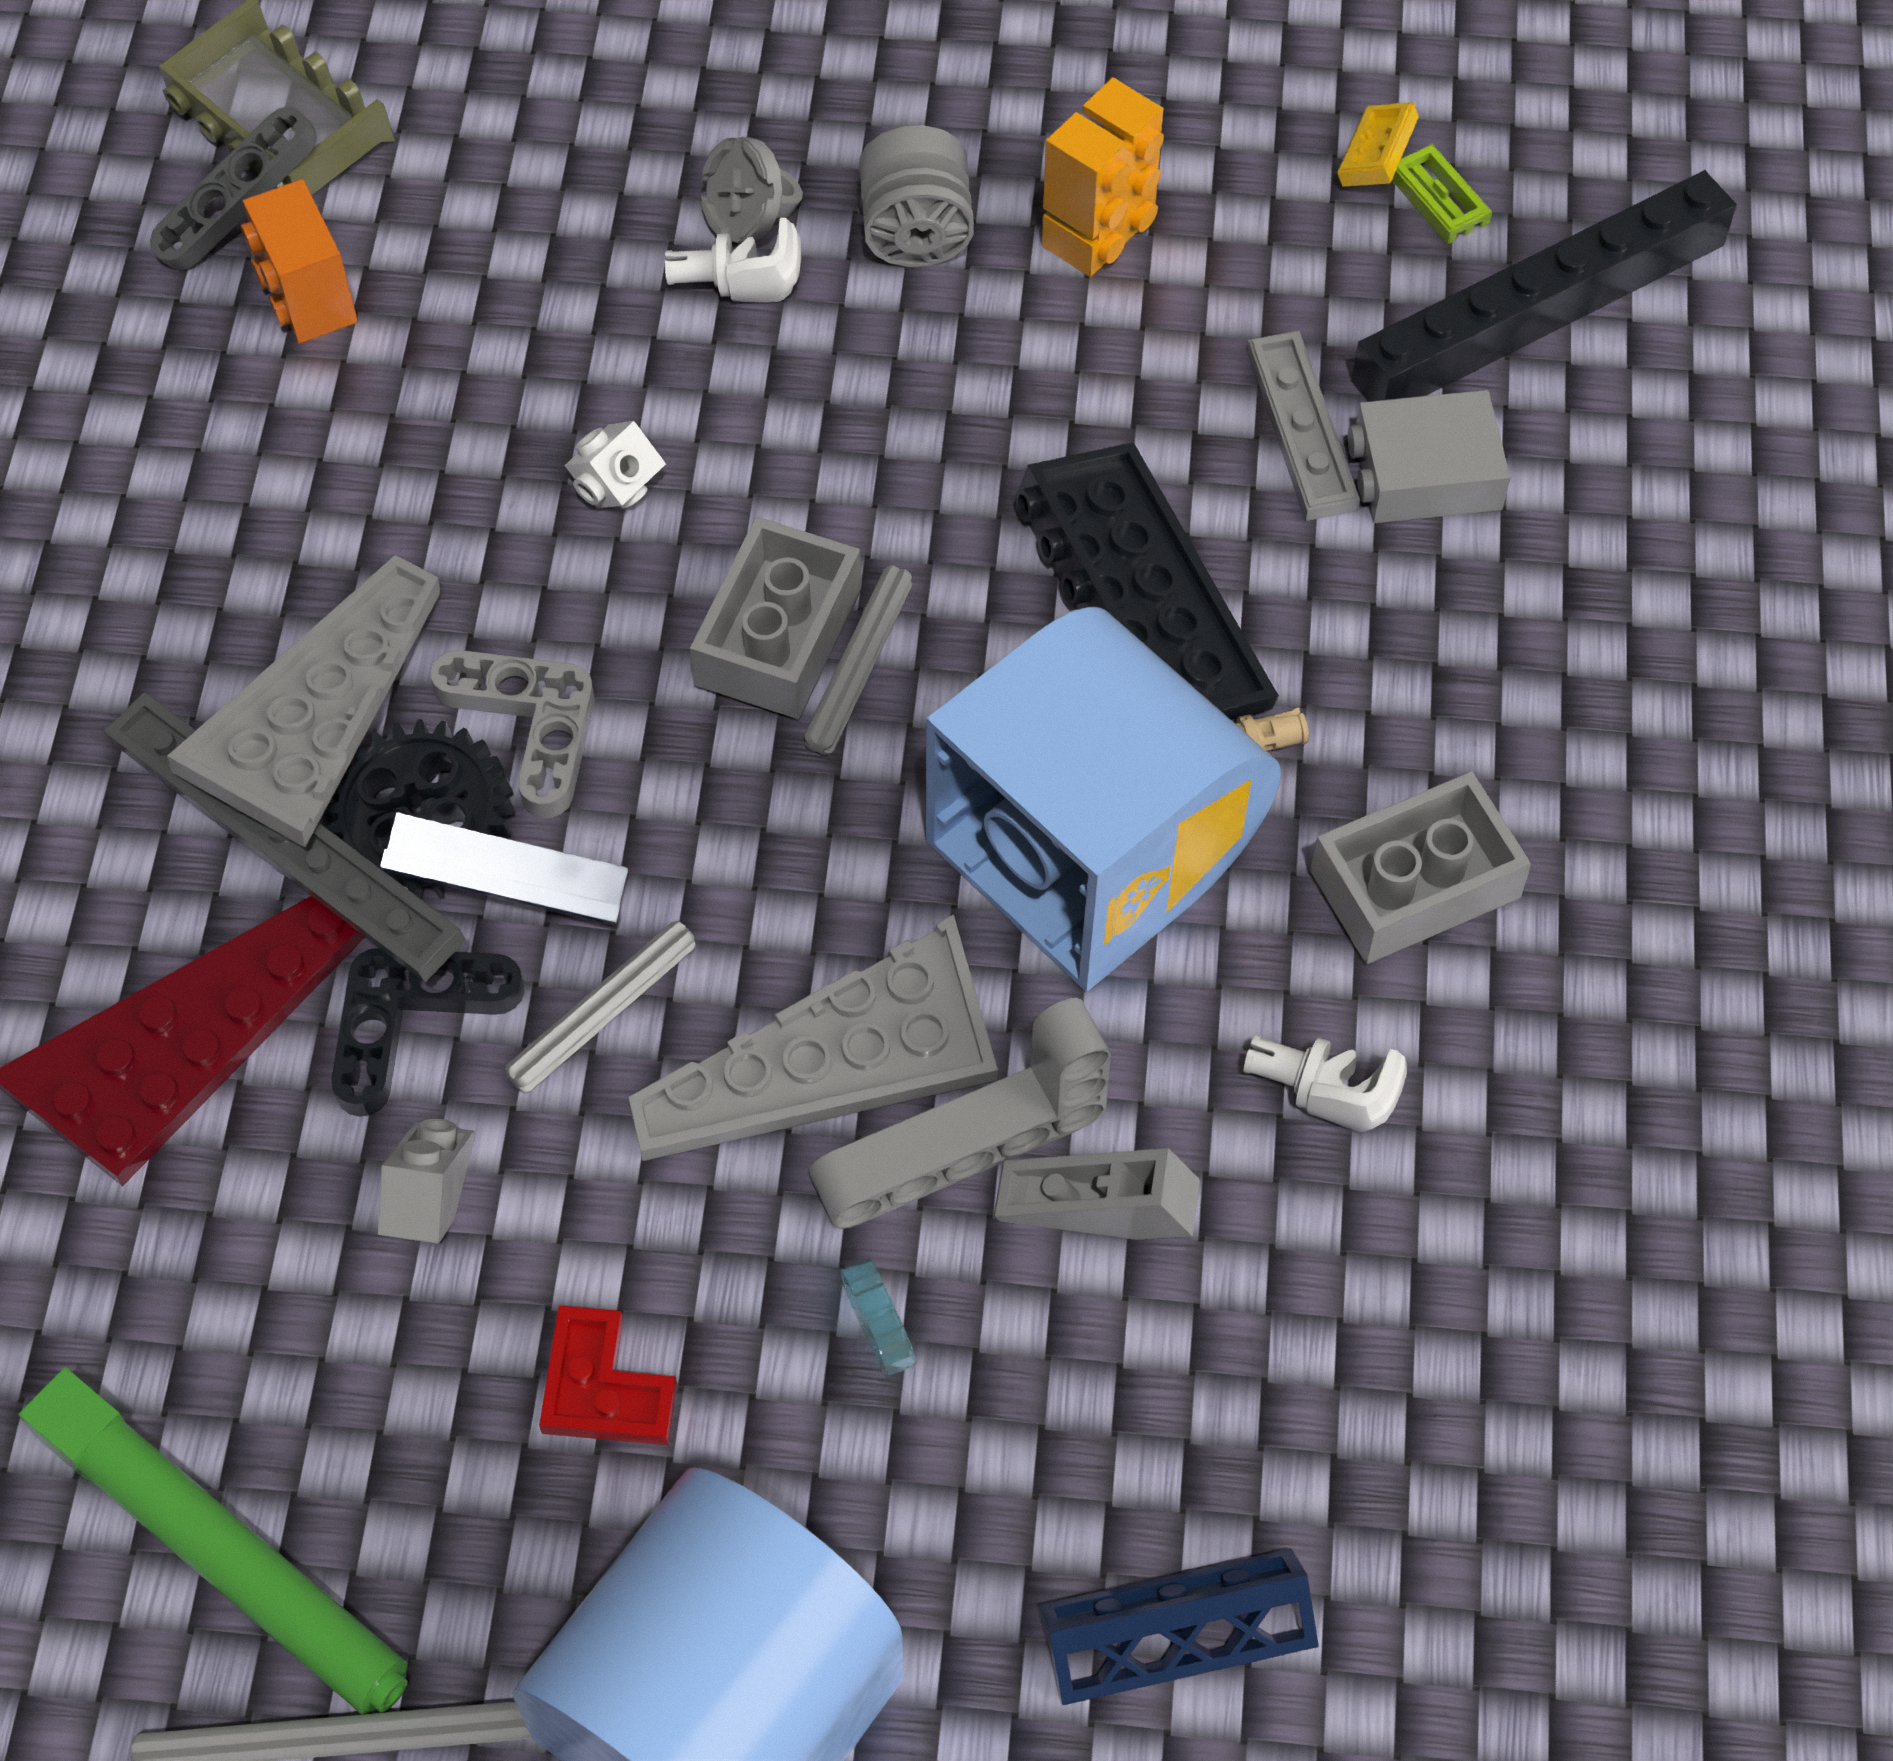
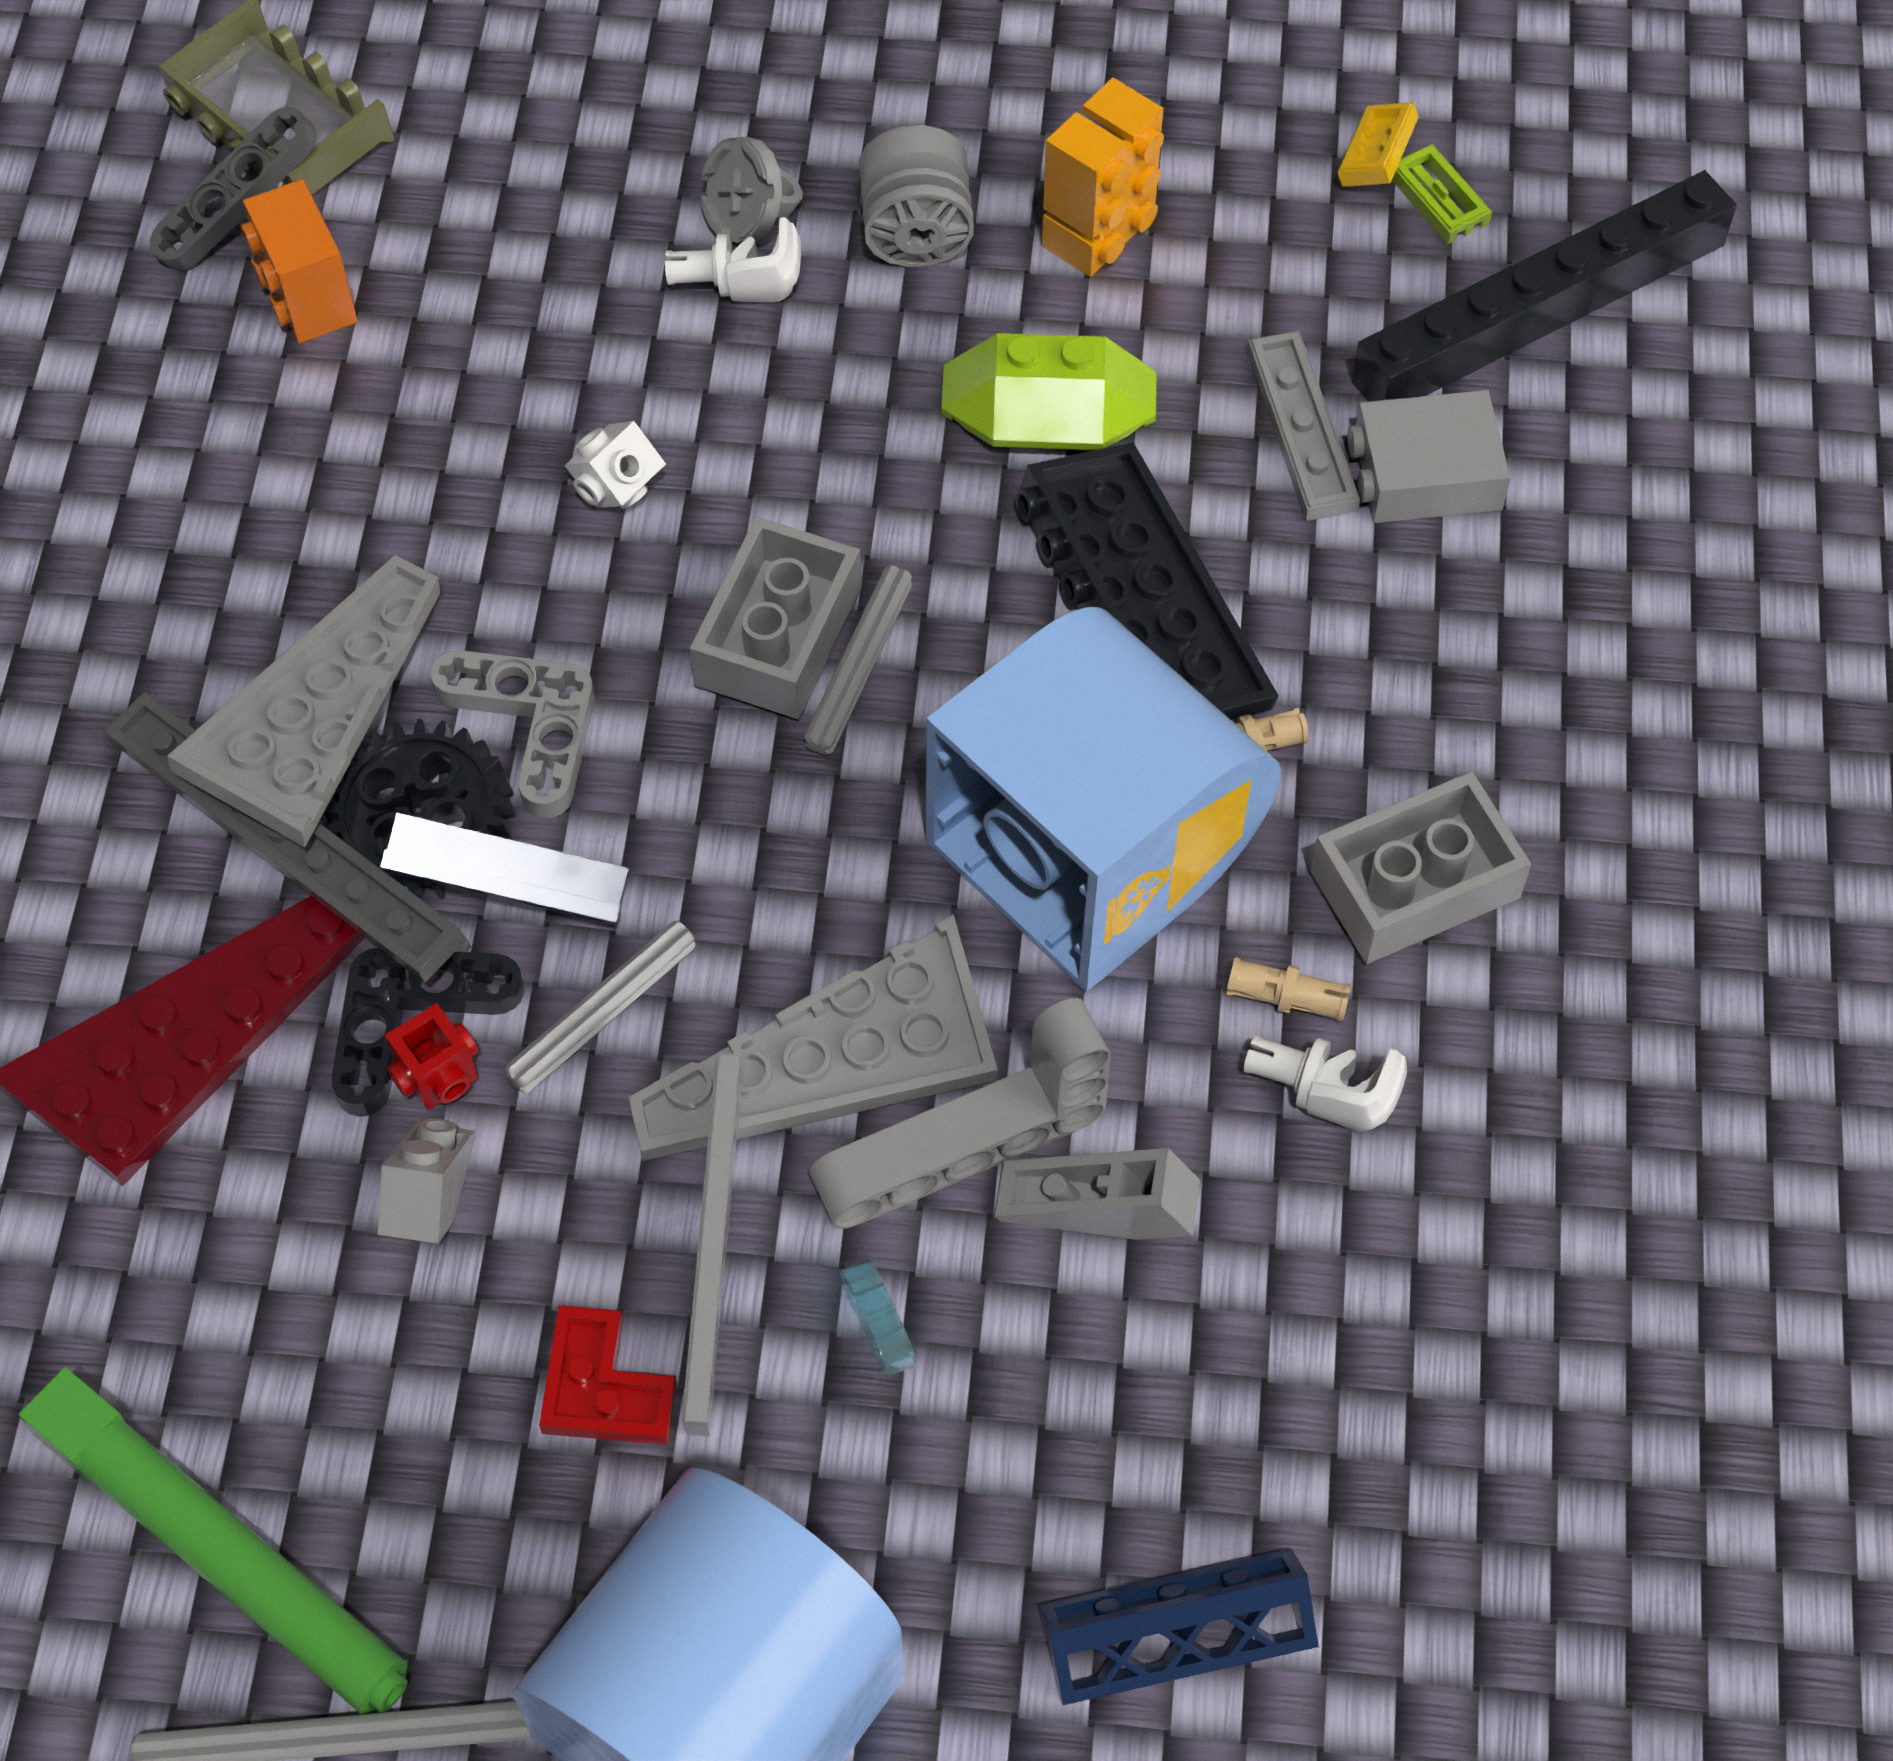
(432, 1058): none -> red brick
(712, 1246): none -> light grey tile
(1049, 391): none -> lime wedge
(1288, 989): none -> tan pin

